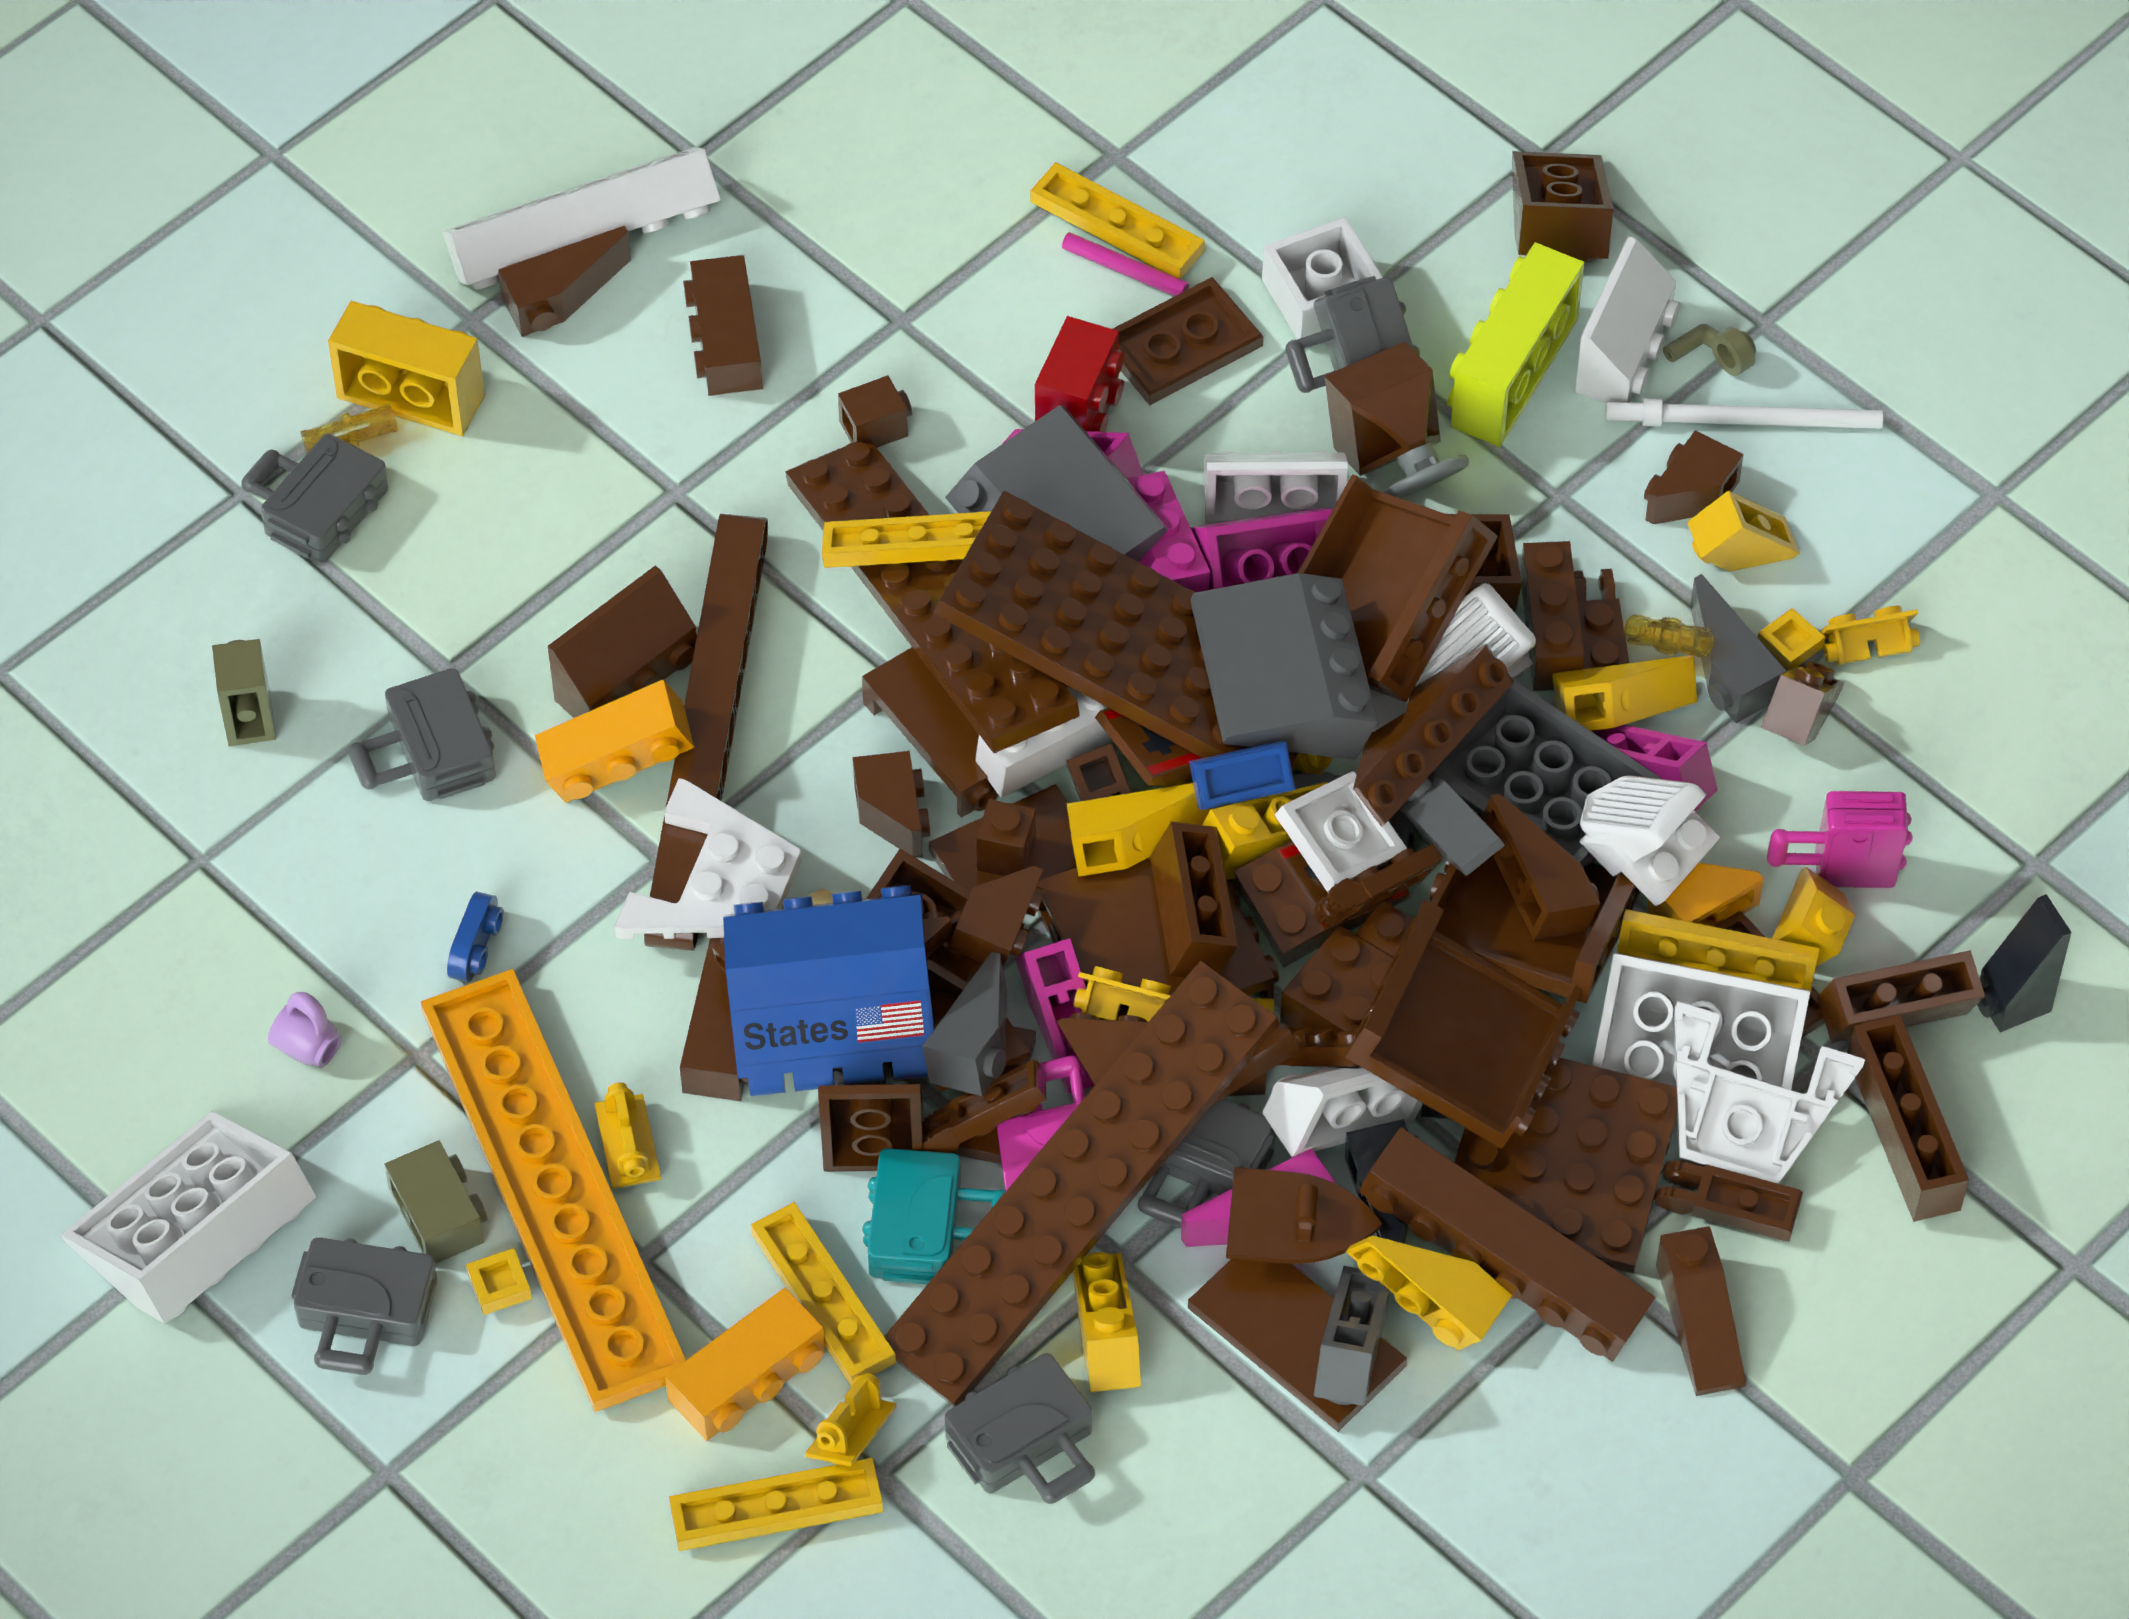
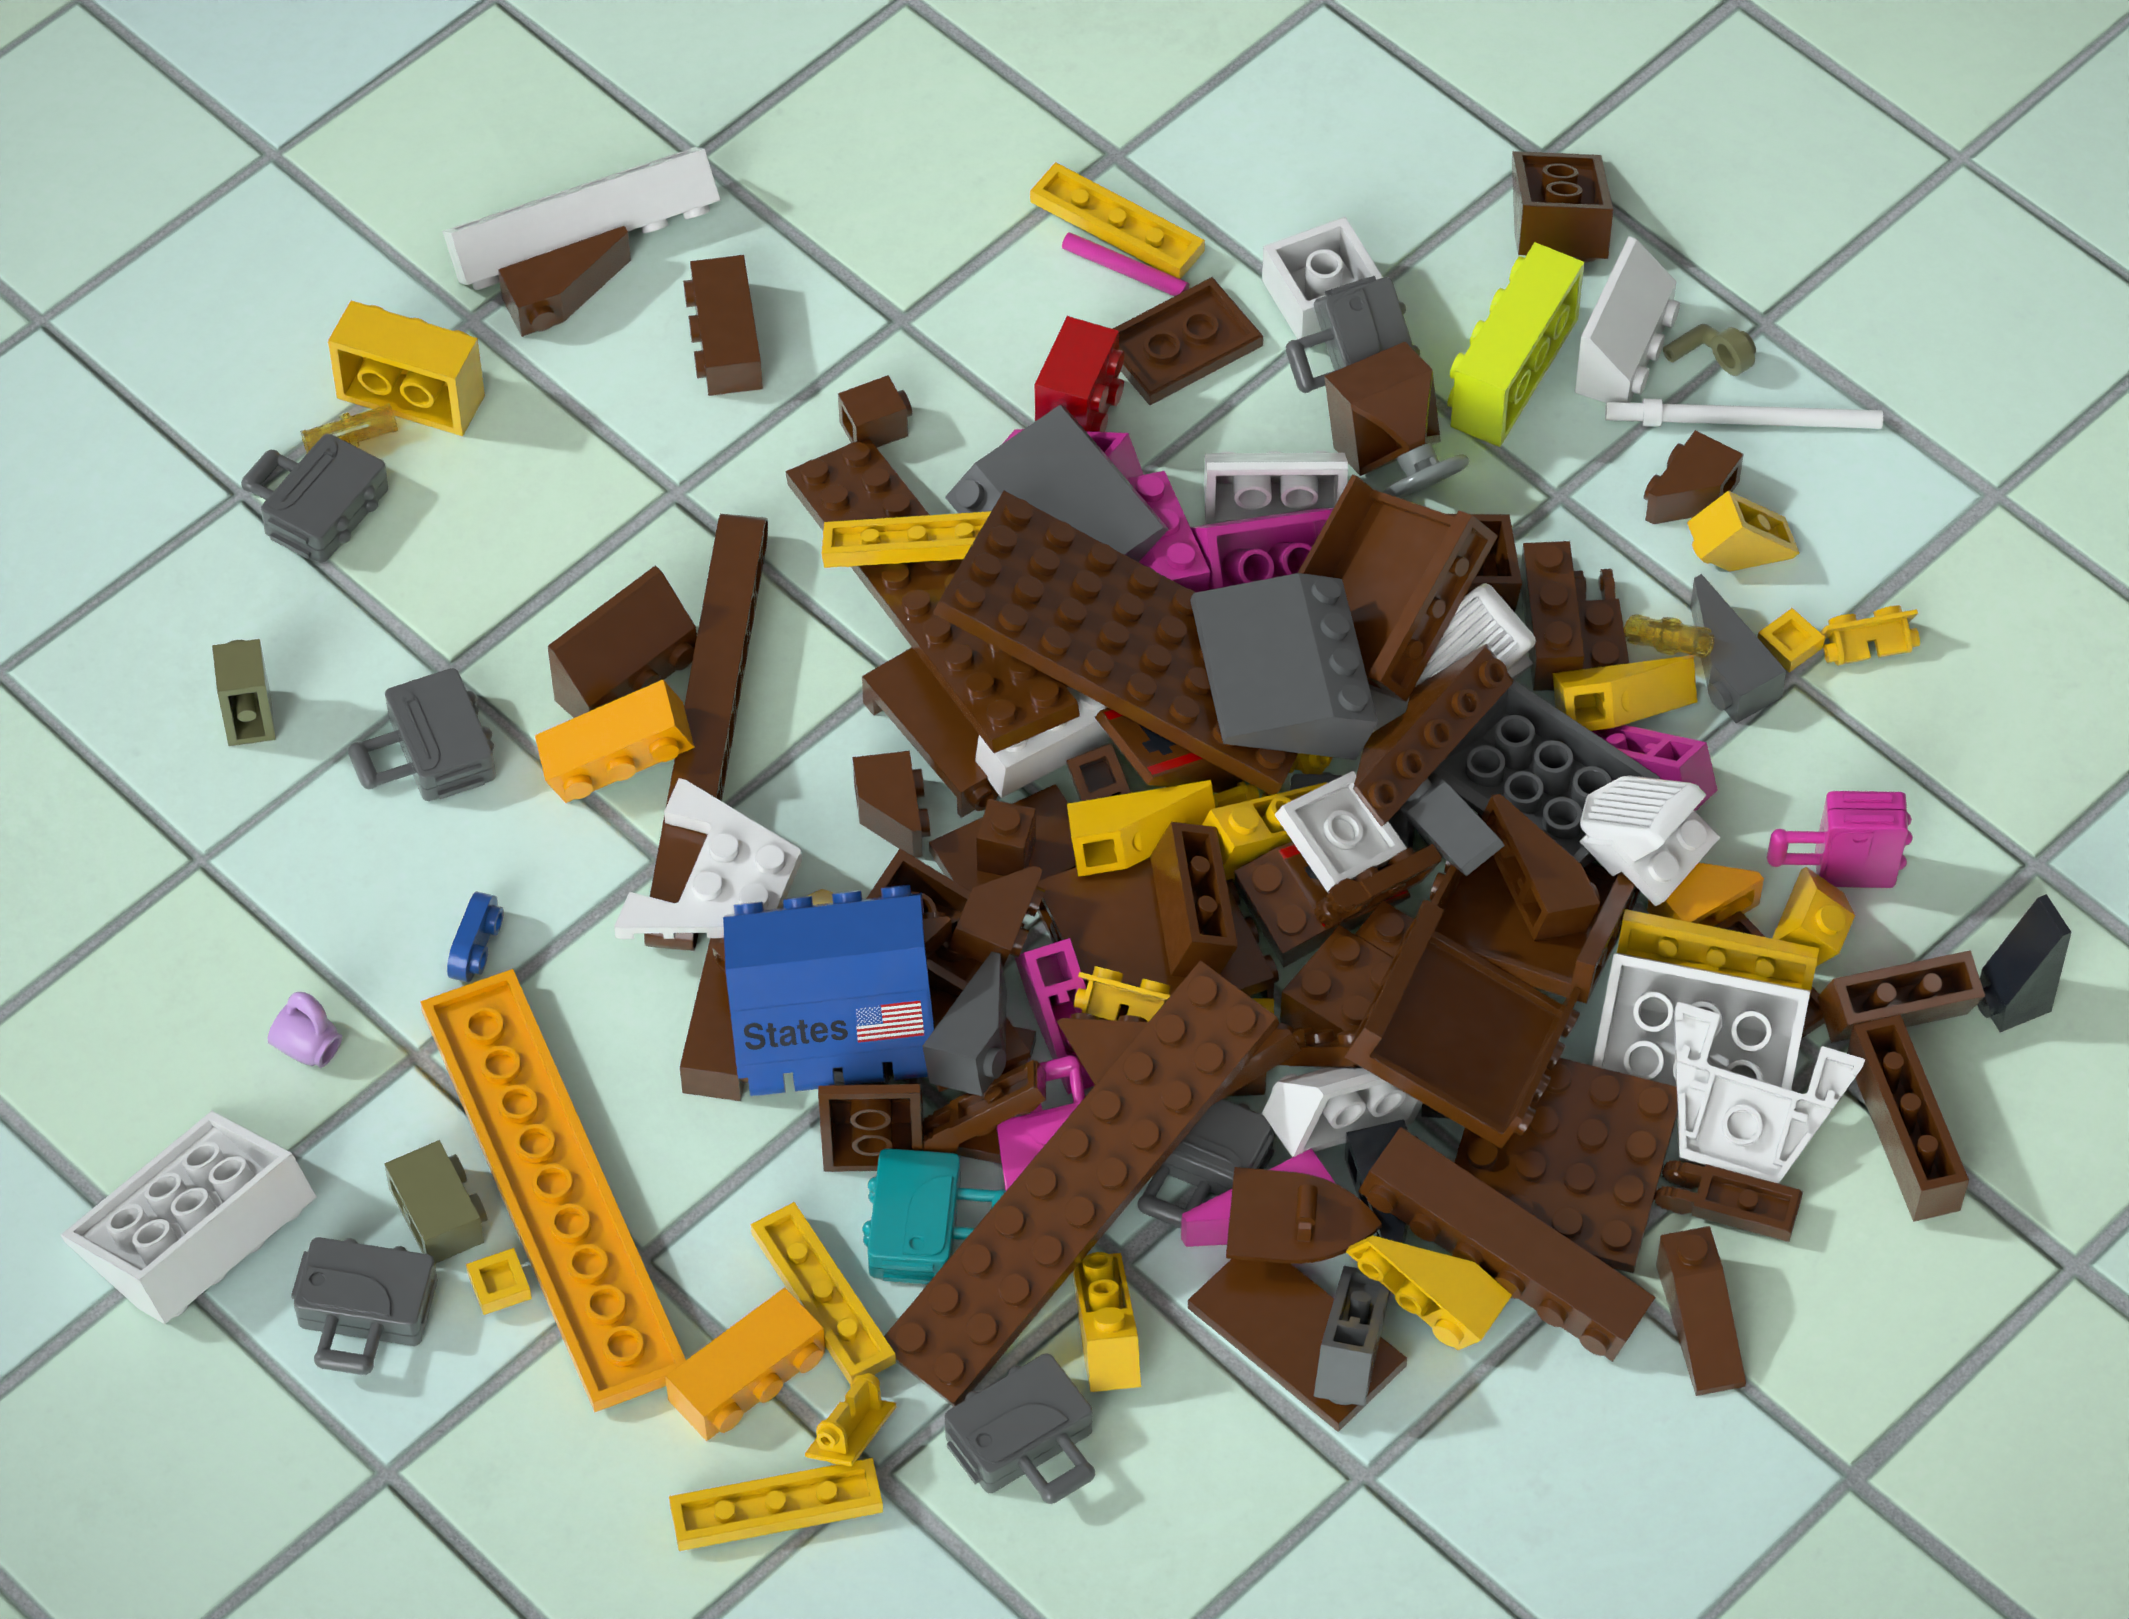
(626, 1137): yellow hinge -> none
(1242, 775): blue tile -> none
(1802, 702): slope -> none

